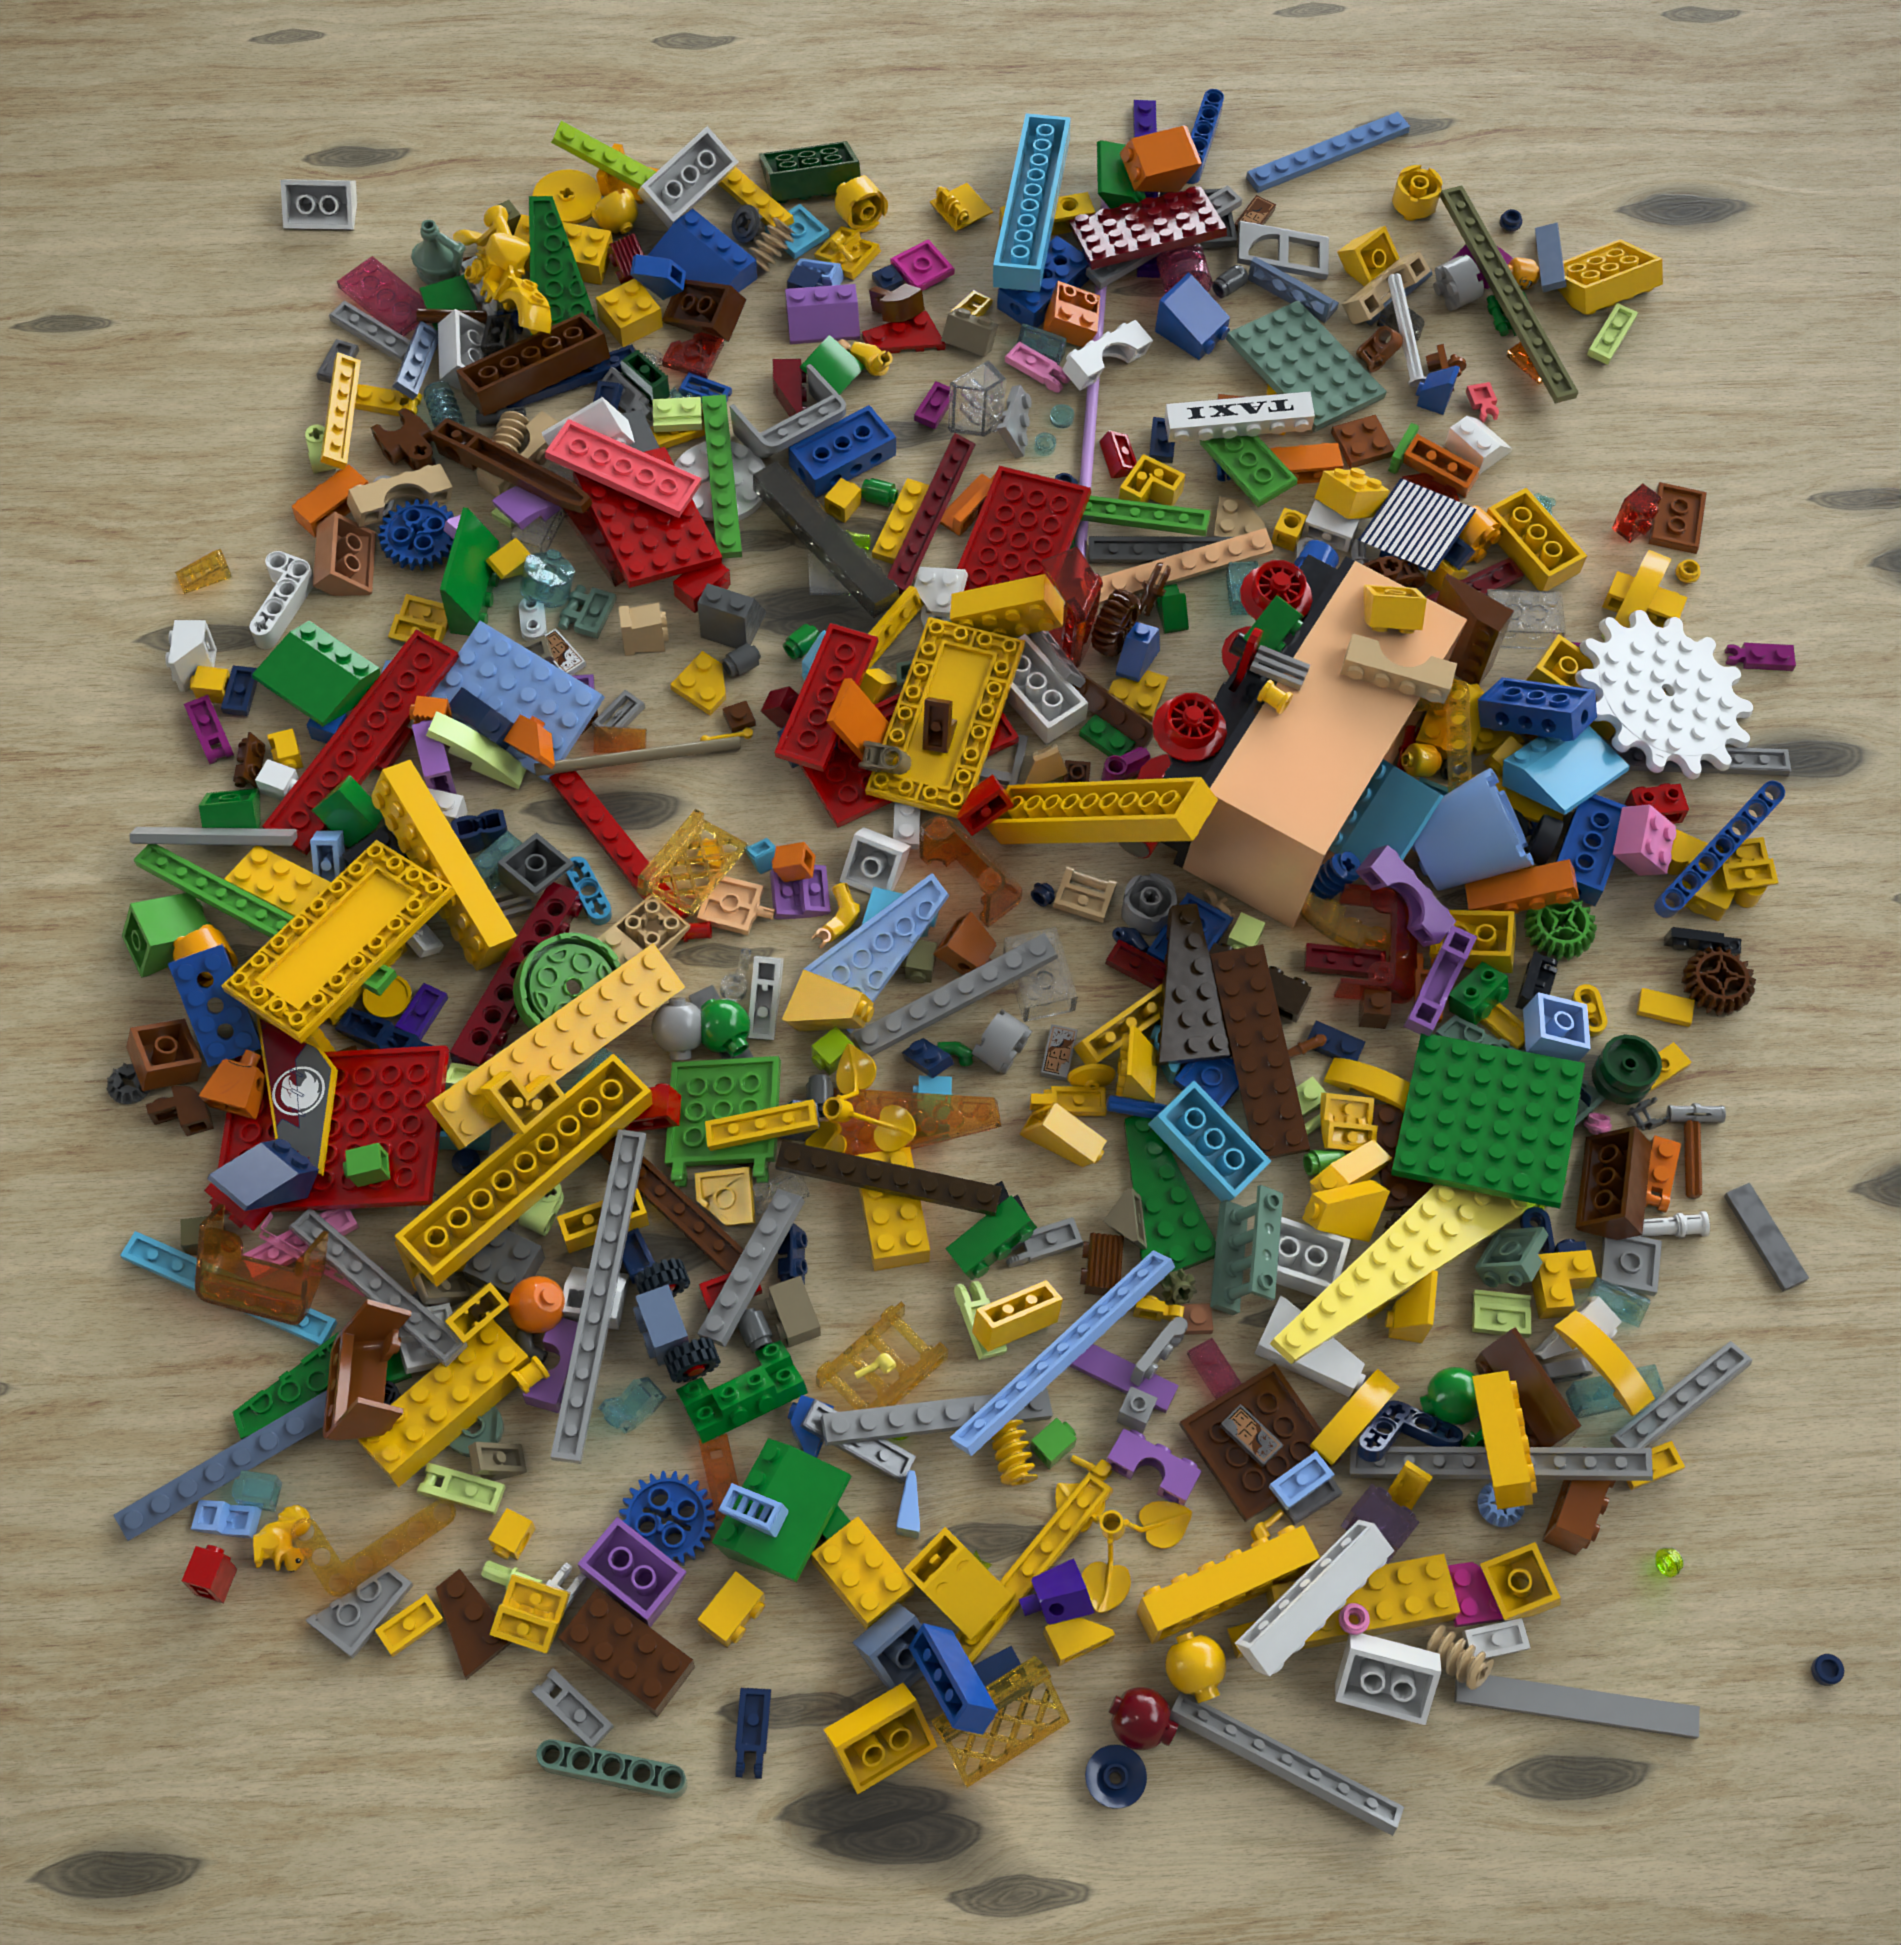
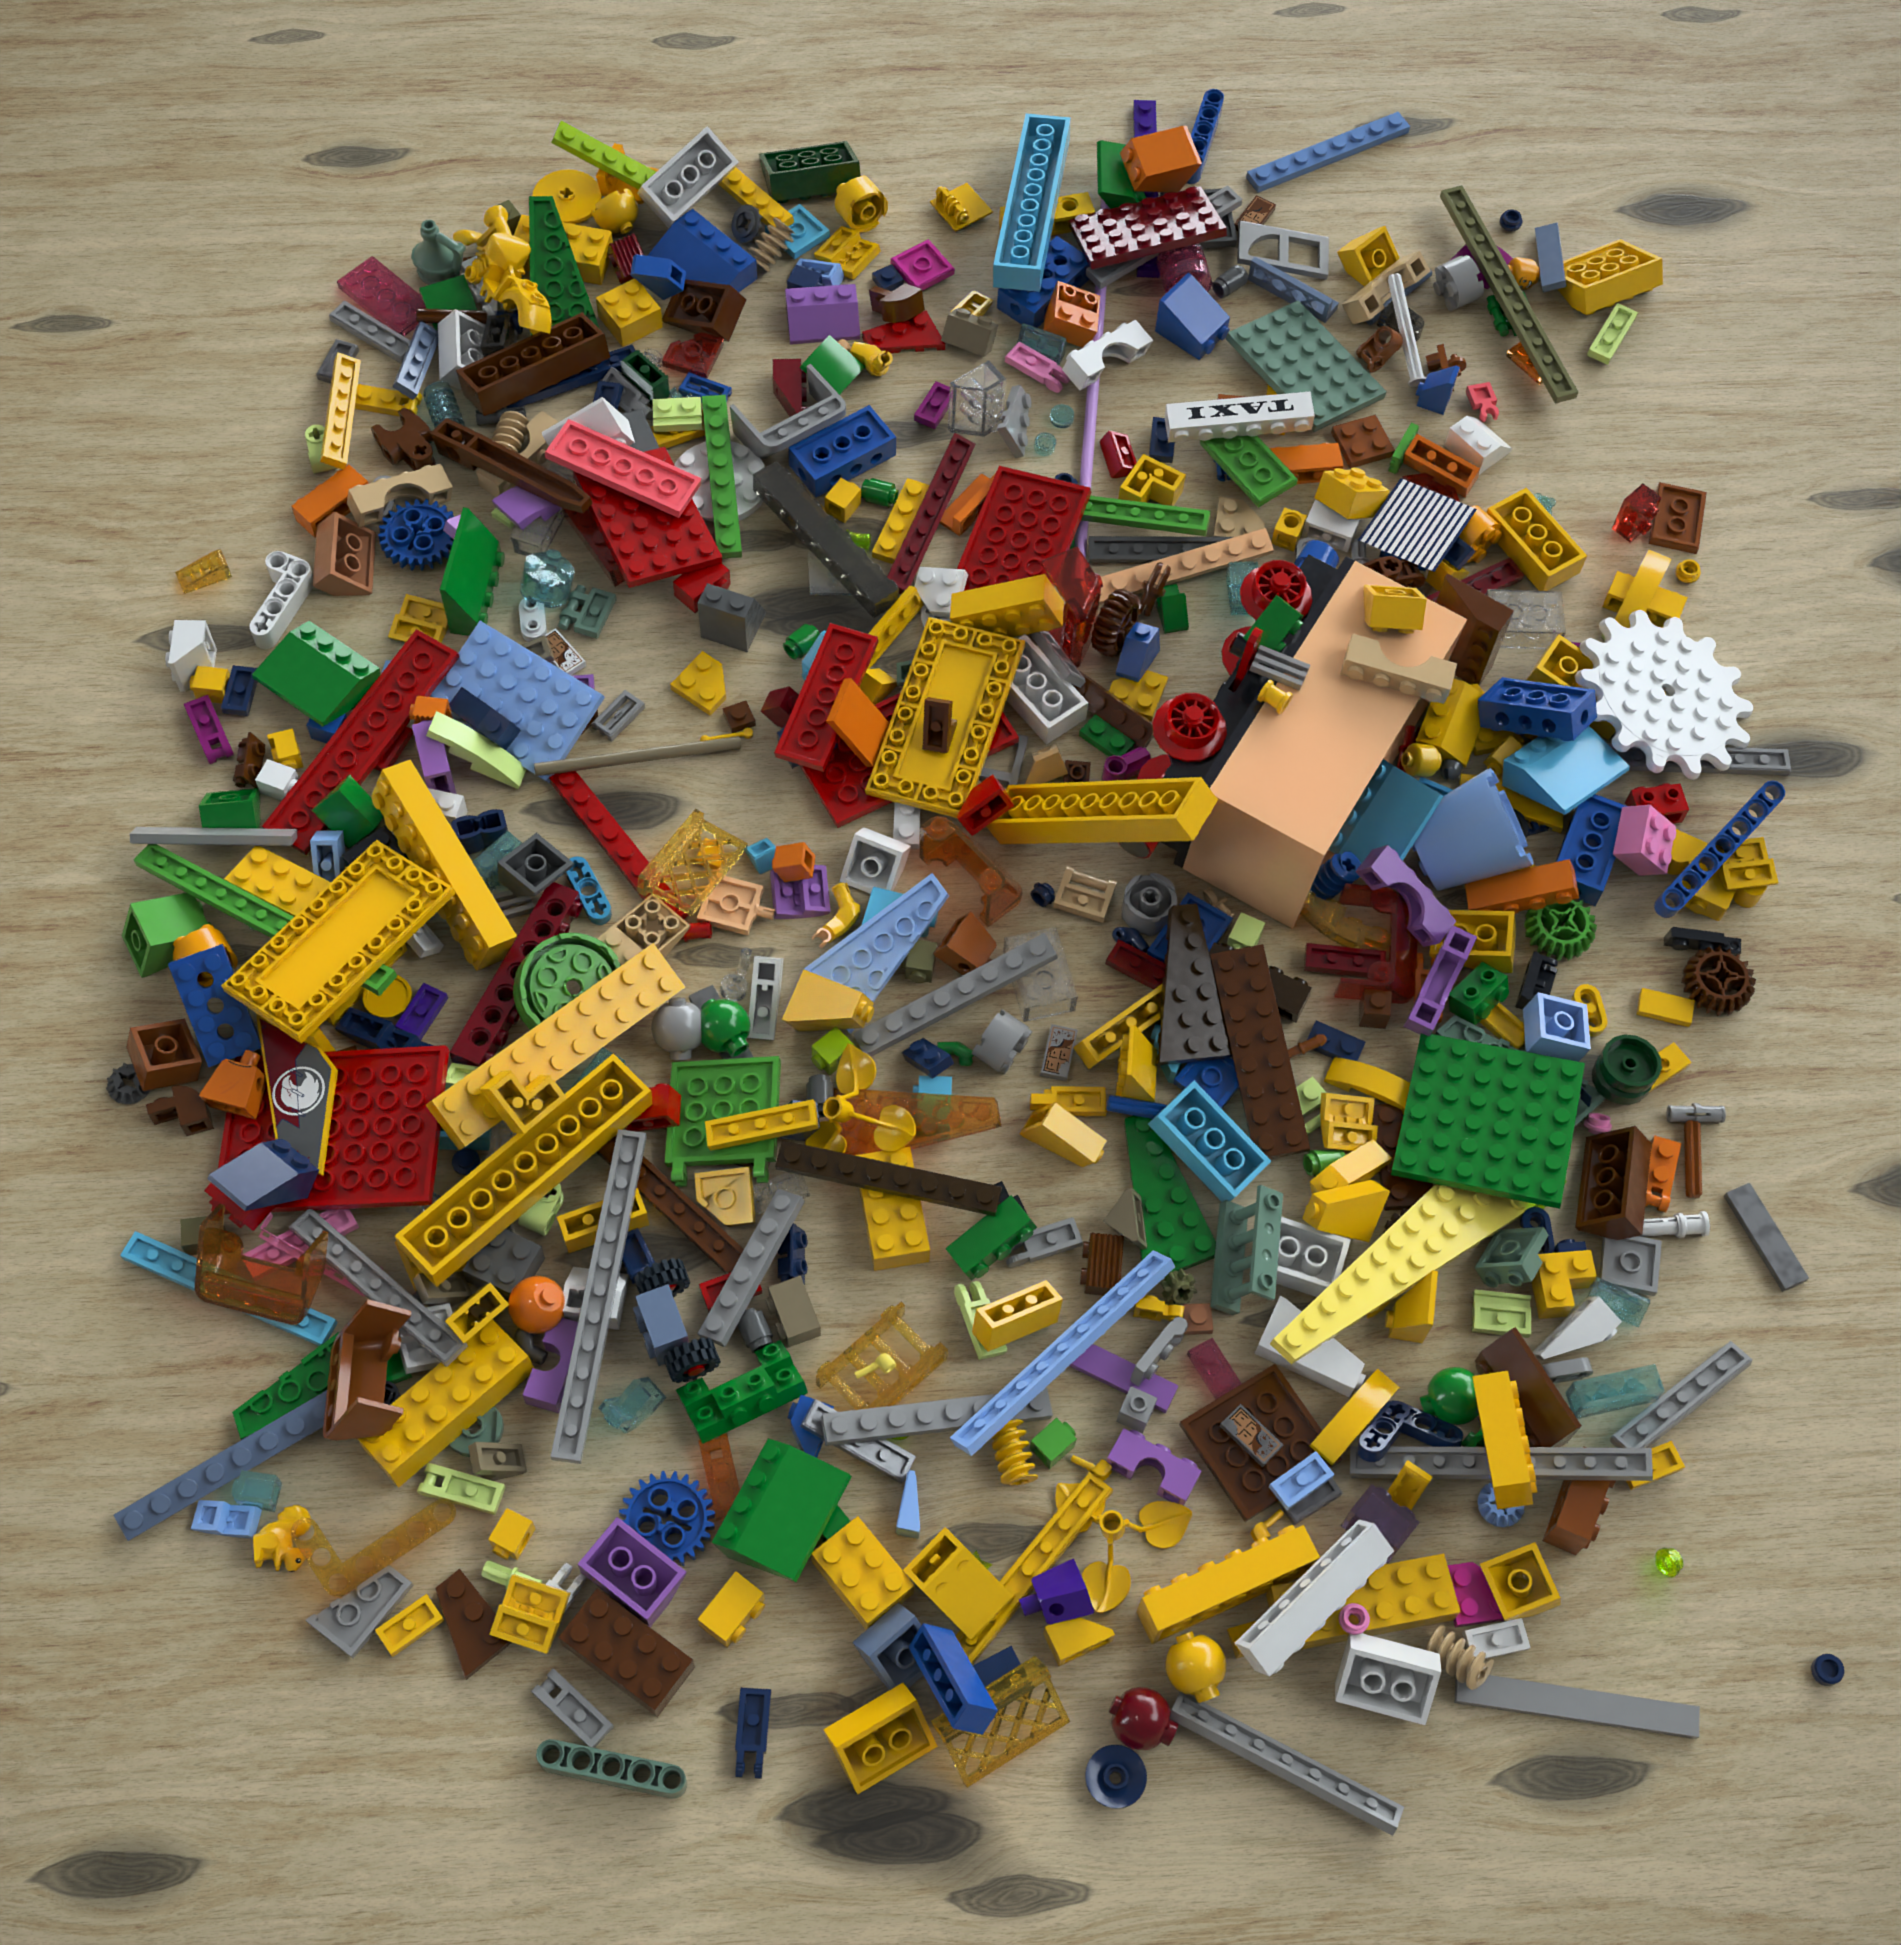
(209, 1573): red brick -> none
(318, 204): white slope -> none
(367, 1165): bright green brick -> none
(509, 559): yellow slope -> none
(530, 1374): yellow bush -> none
(532, 740): orange slope -> none
(619, 739): clear orange plate -> none
(643, 628): tan hips -> none
(741, 660): dark grey brick -> none
(771, 1518): light blue slope -> none
(837, 244): yellow hand -> none
(880, 758): dark tan piece -> none
(1091, 1076): yellow piece -> none
(1417, 192): yellow brick -> none
(1455, 731): clear yellow beam -> none
(1544, 839): black tyre -> none
(1607, 1360): yellow slope -> none
(1651, 1123): dark grey piece -> none
(1762, 656): magenta plate -> none

